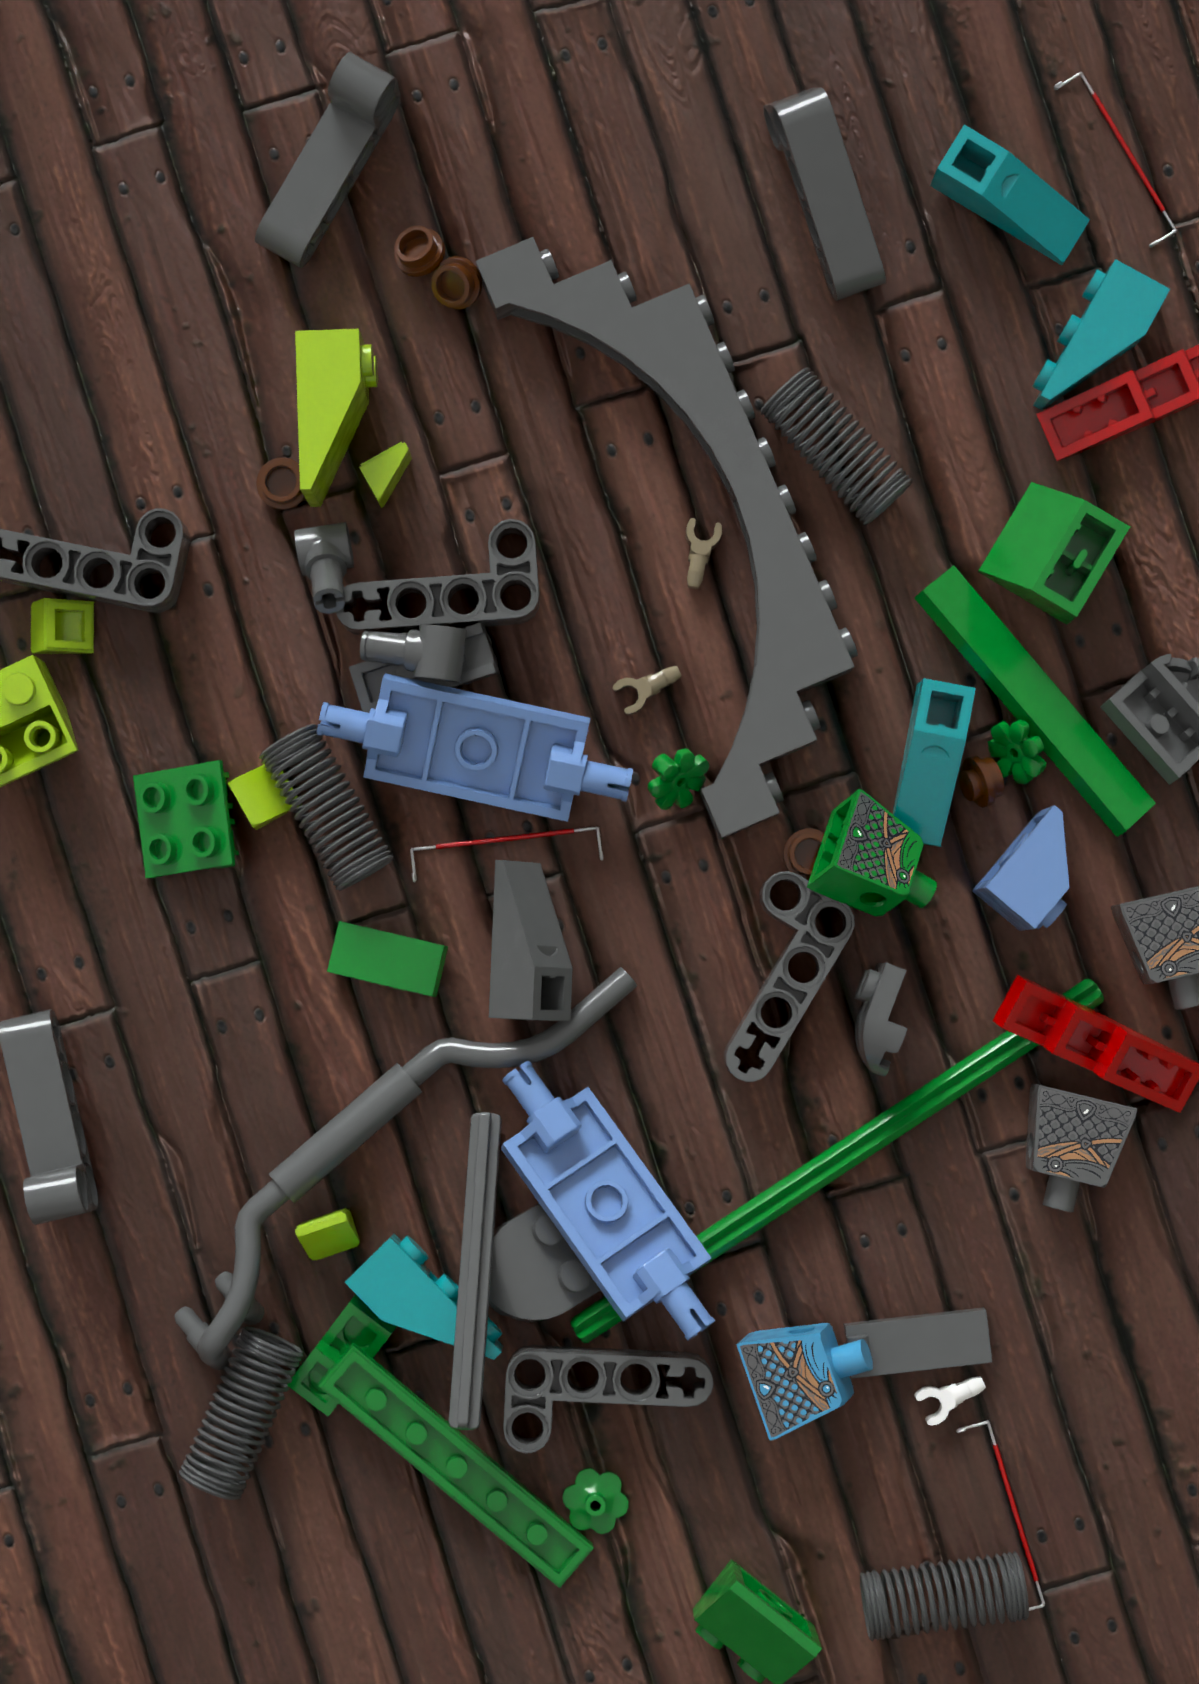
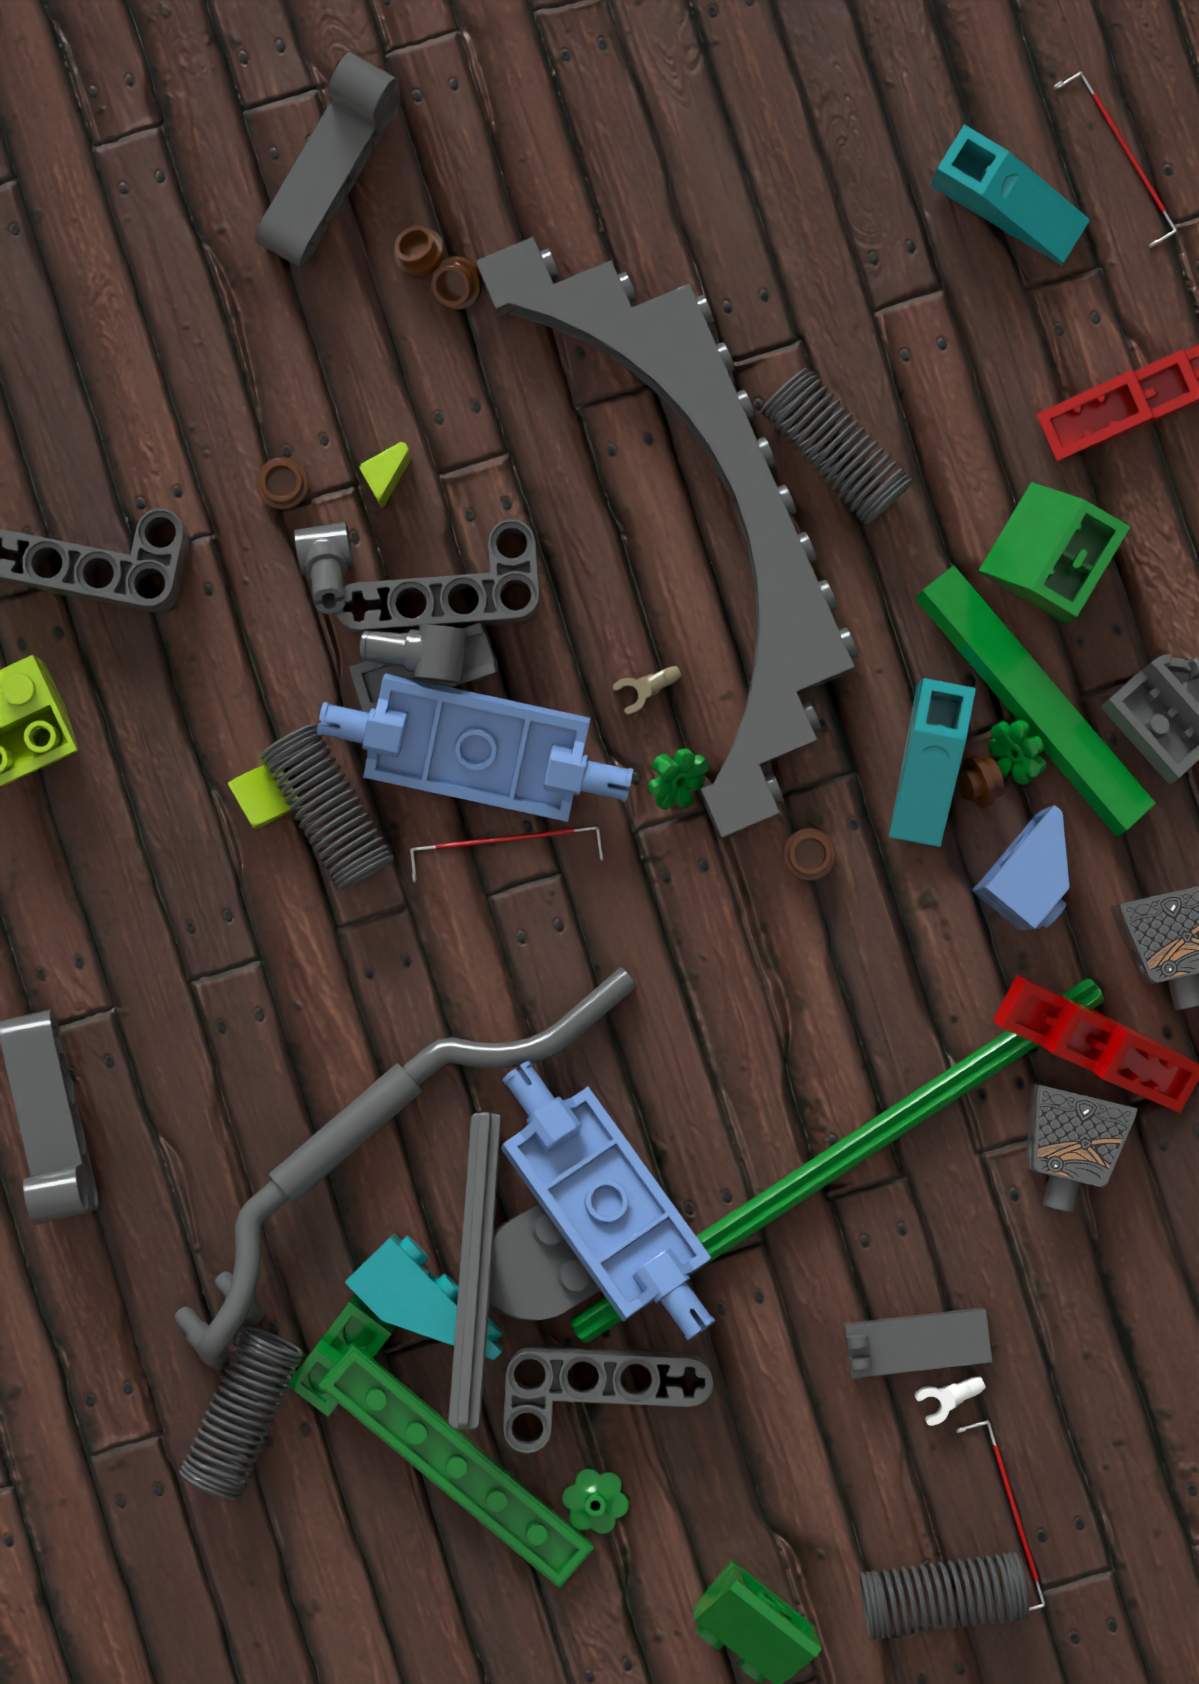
(62, 626): lime slope -> none
(185, 819): green hinge -> none
(328, 1234): lime slope -> none
(332, 397): lime slope -> none
(387, 959): green slope -> none
(528, 949): dark grey slope -> none
(699, 553): dark tan piece -> none
(779, 982): dark grey beam -> none
(800, 1373): torso -> none
(827, 191): dark grey beam -> none
(870, 859): green torso -> none
(872, 1029): dark grey slope -> none
(1112, 324): teal slope -> none

